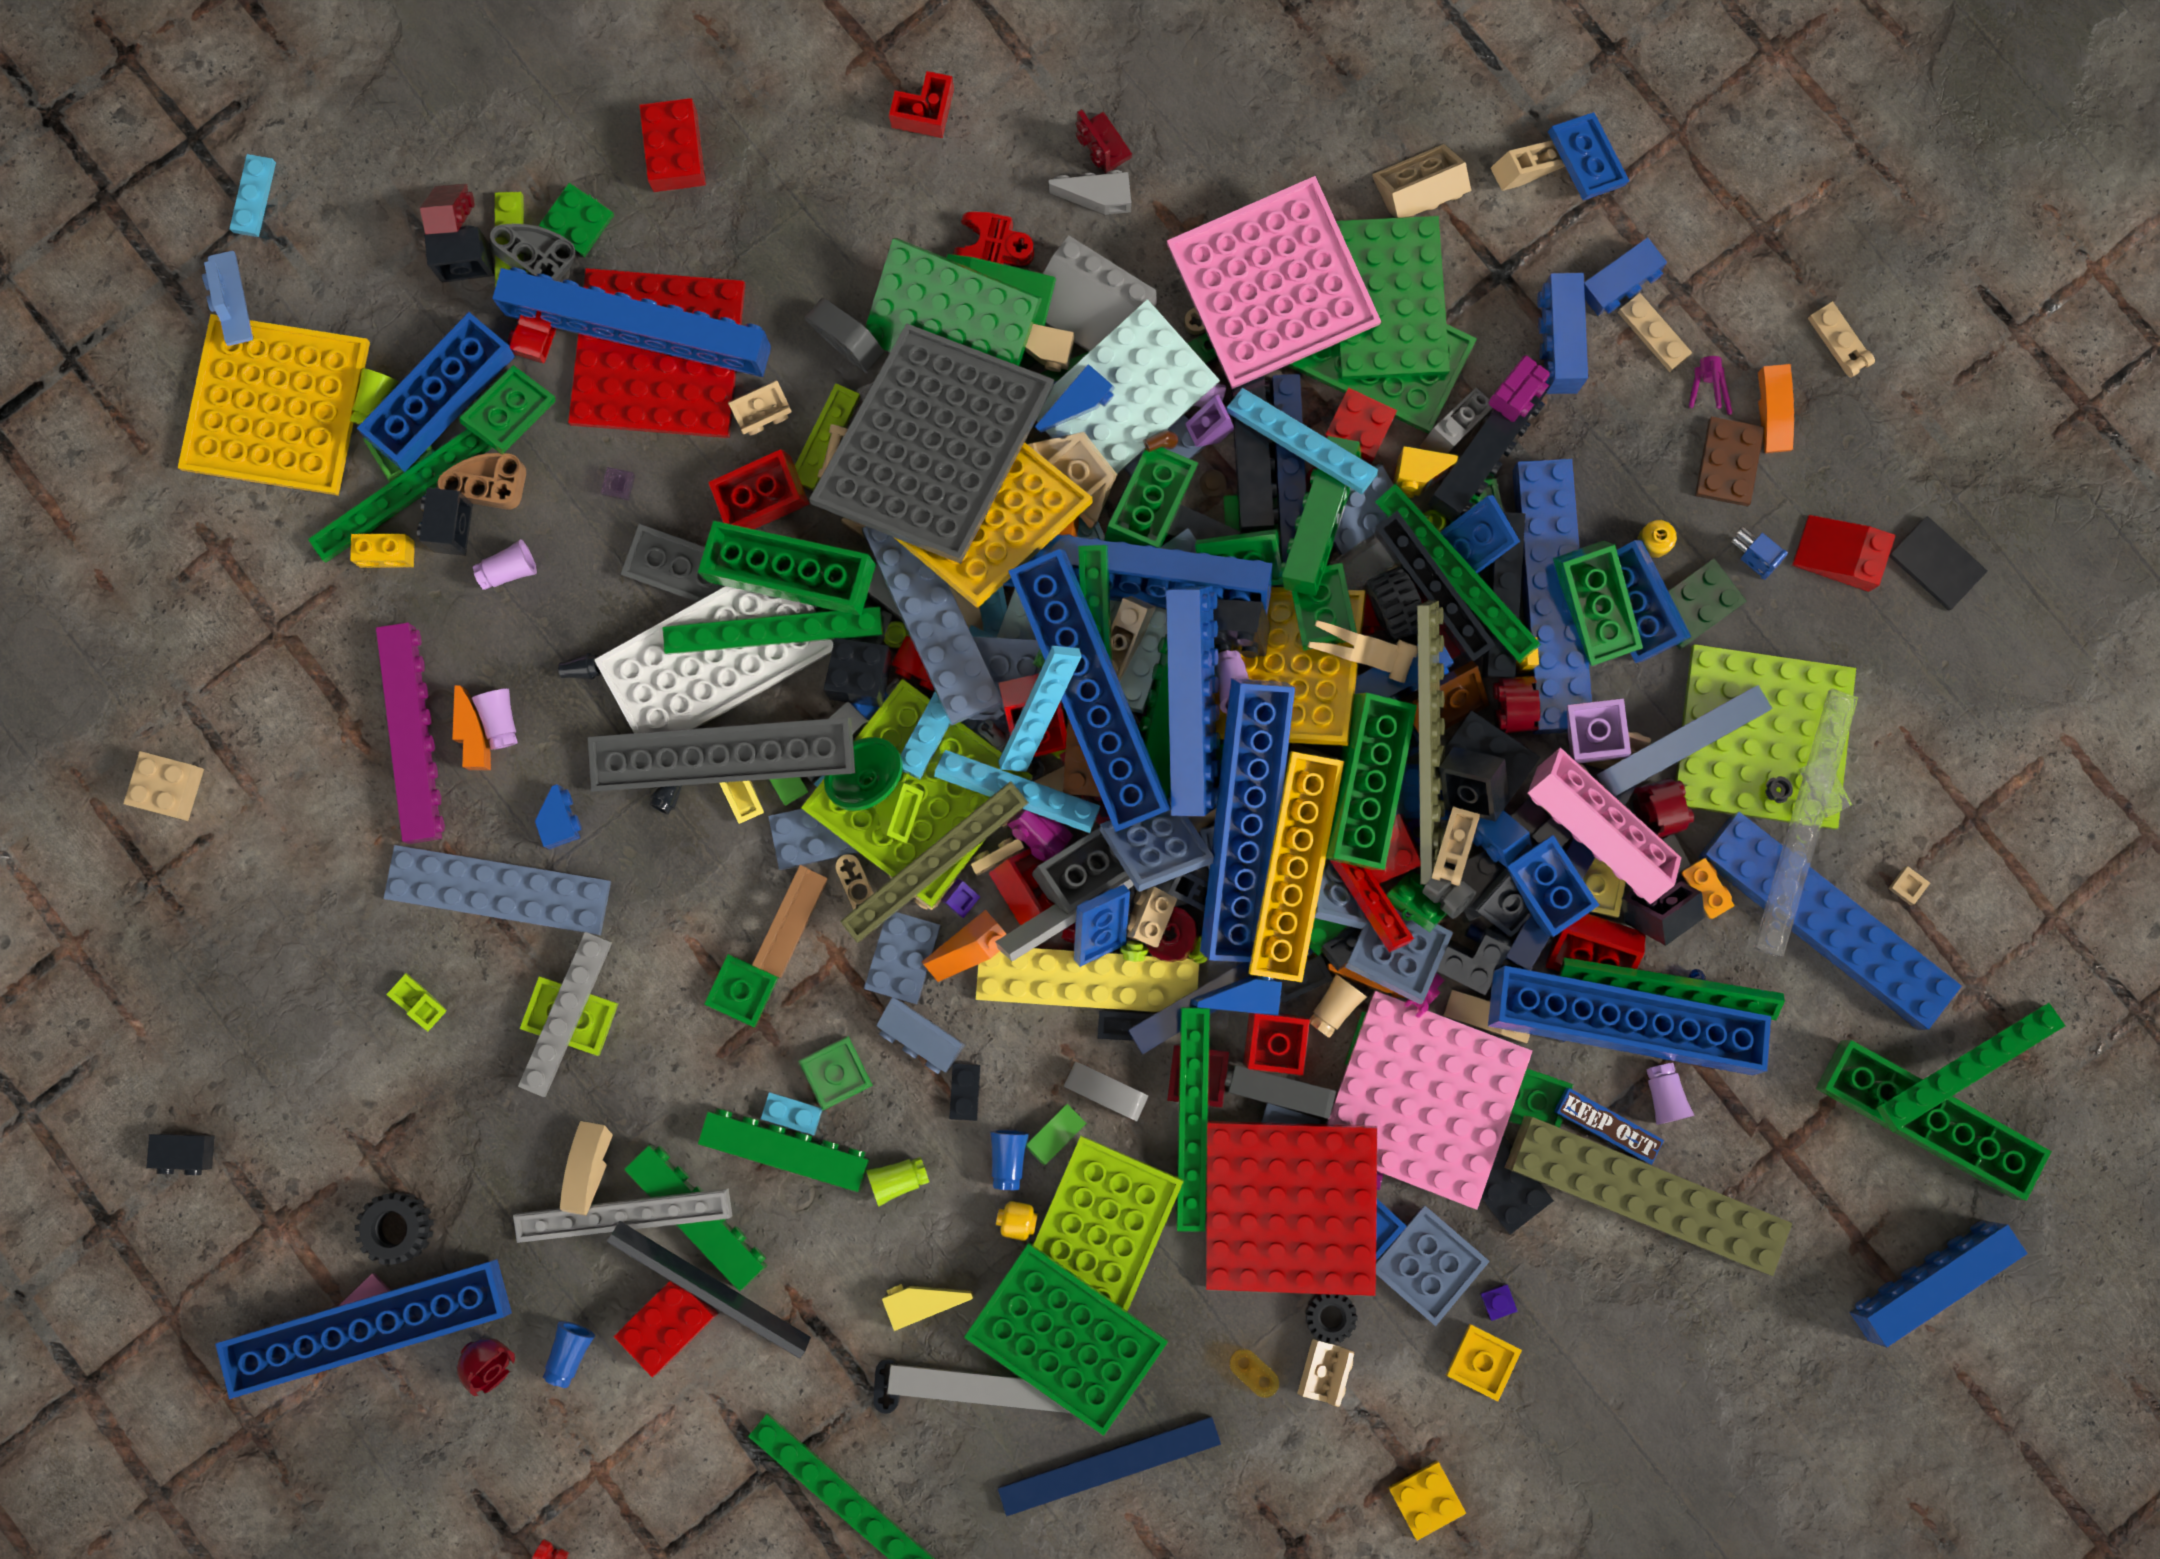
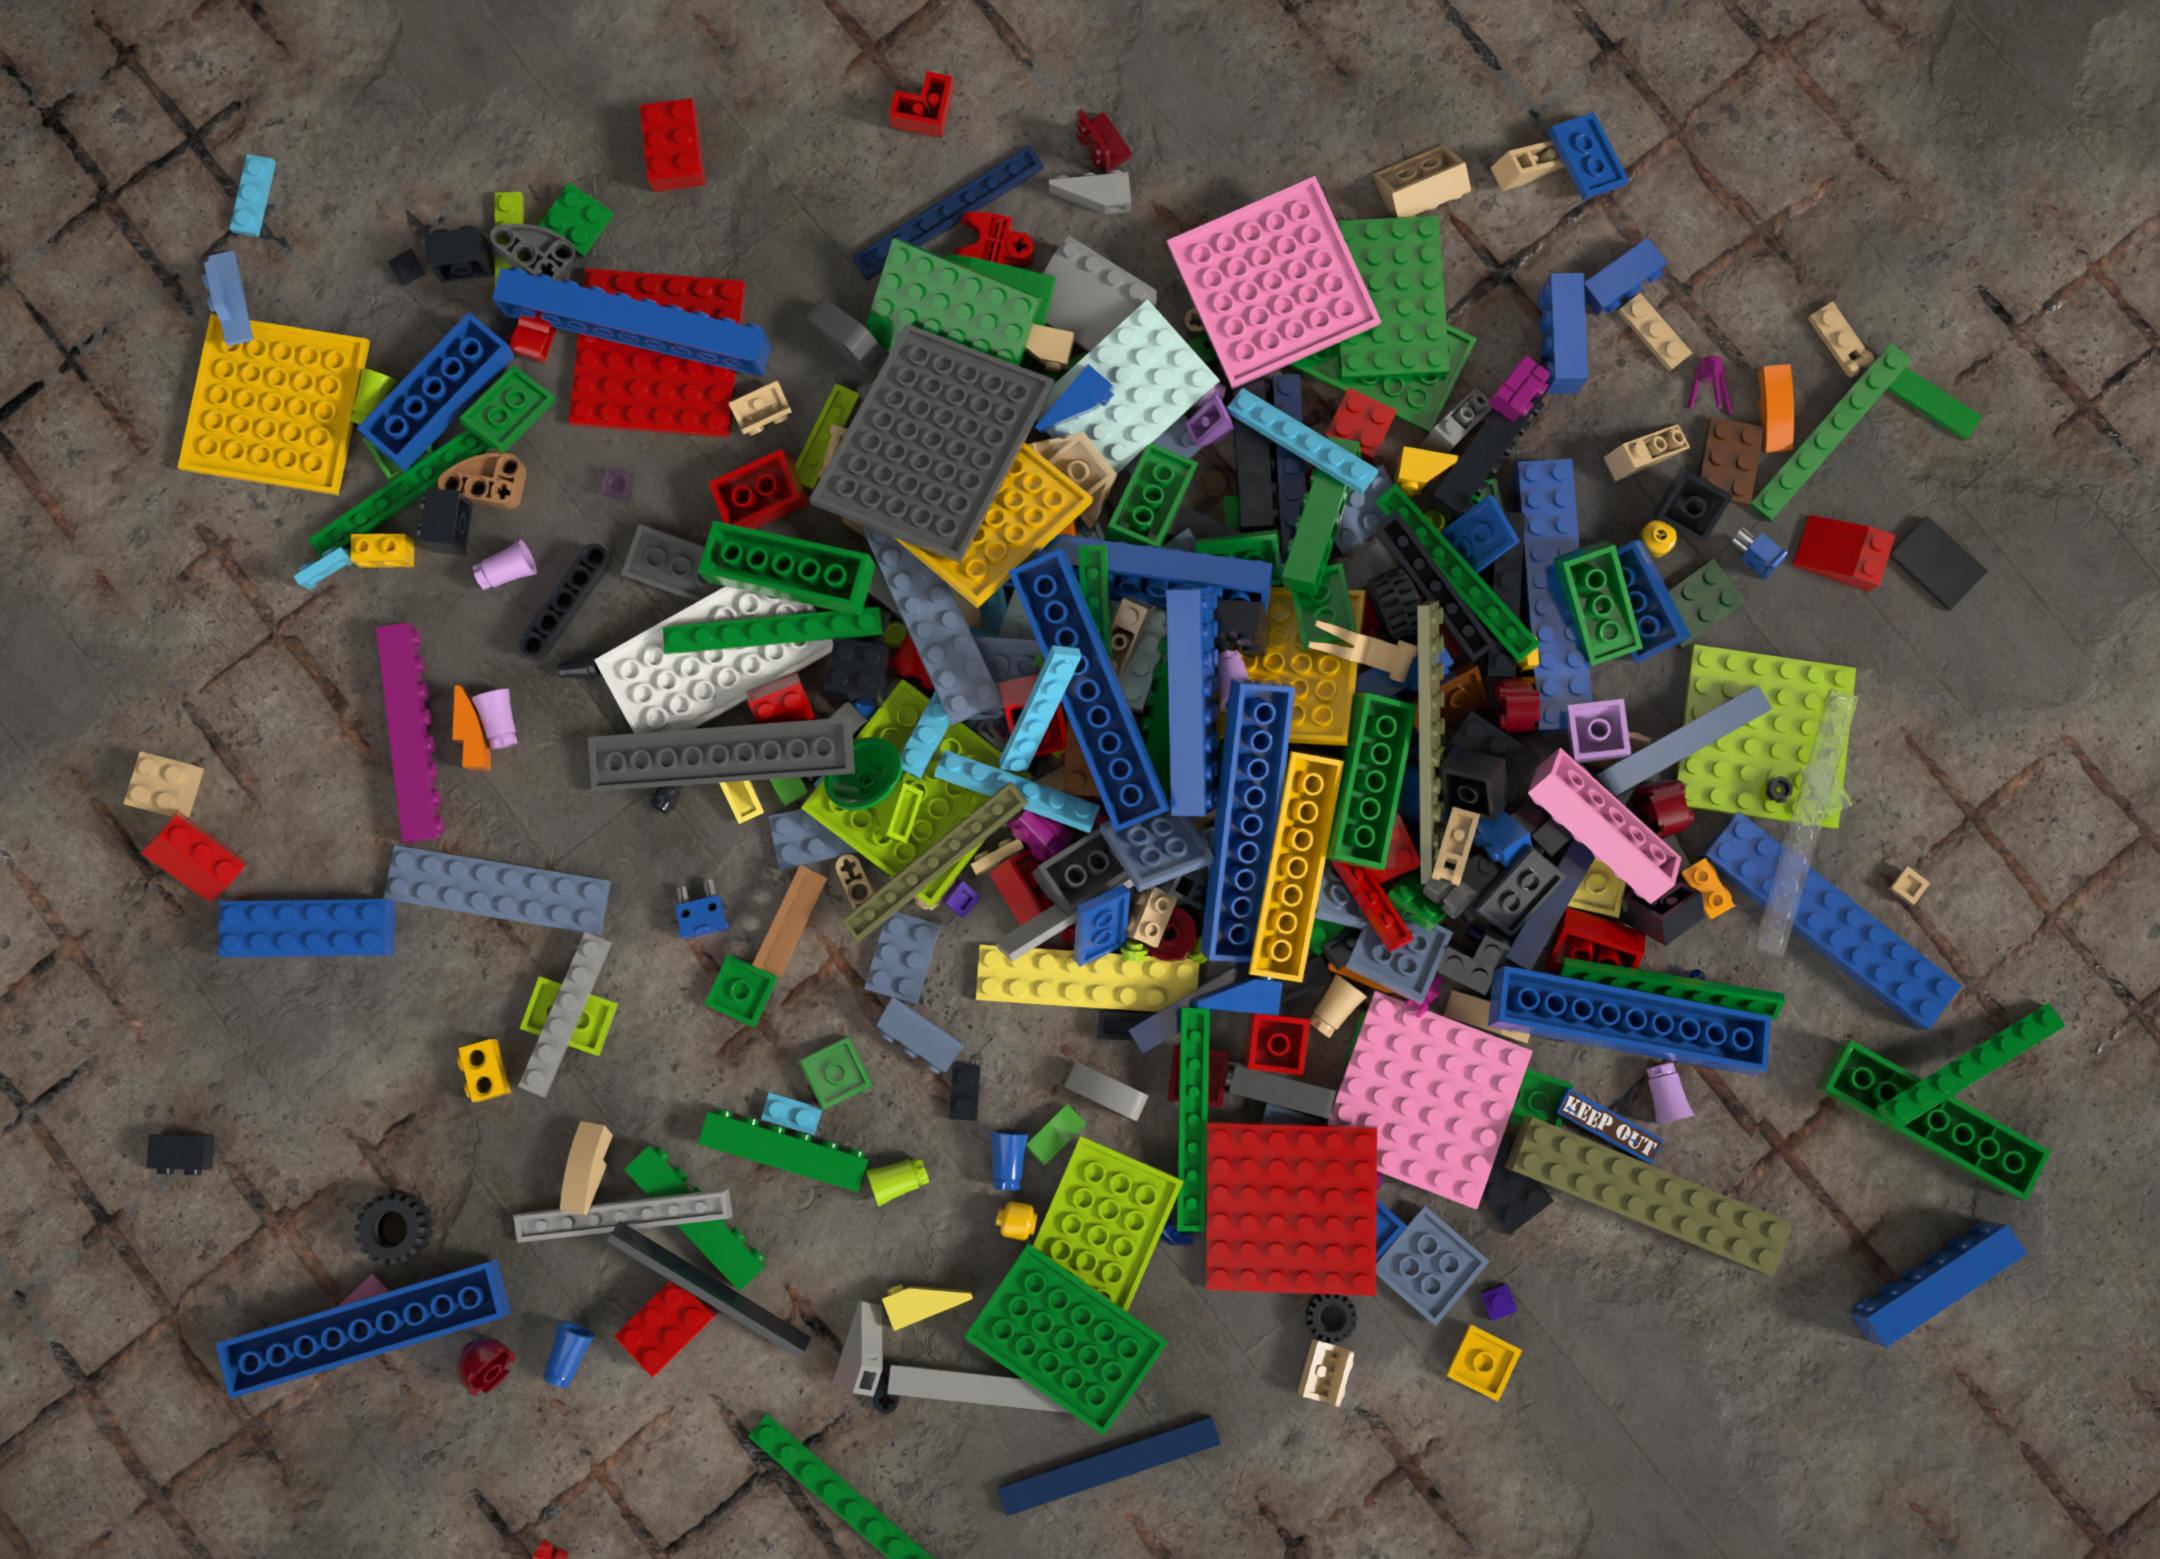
(194, 856): none -> red slope
(306, 928): none -> blue brick
(332, 561): none -> medium azure plate
(406, 267): none -> black plate
(417, 1002): lime slope -> none
(446, 208): dark red brick -> none
(491, 1068): none -> yellow brick
(555, 819): blue slope -> none
(564, 616): none -> black beam
(701, 918): none -> blue piece
(781, 701): none -> red brick
(862, 1353): none -> light grey slope
(950, 210): none -> dark blue tile
(966, 948): orange slope -> none
(1165, 439): reddish brown arm -> none
(1174, 1237): none -> clear blue arm
(1254, 1372): clear yellow plate -> none
(1427, 1500): yellow plate -> none
(1551, 887): blue slope -> none
(1645, 452): none -> tan slope
(1692, 505): none -> black brick
(1830, 432): none -> green plate
(1934, 403): none -> green tile

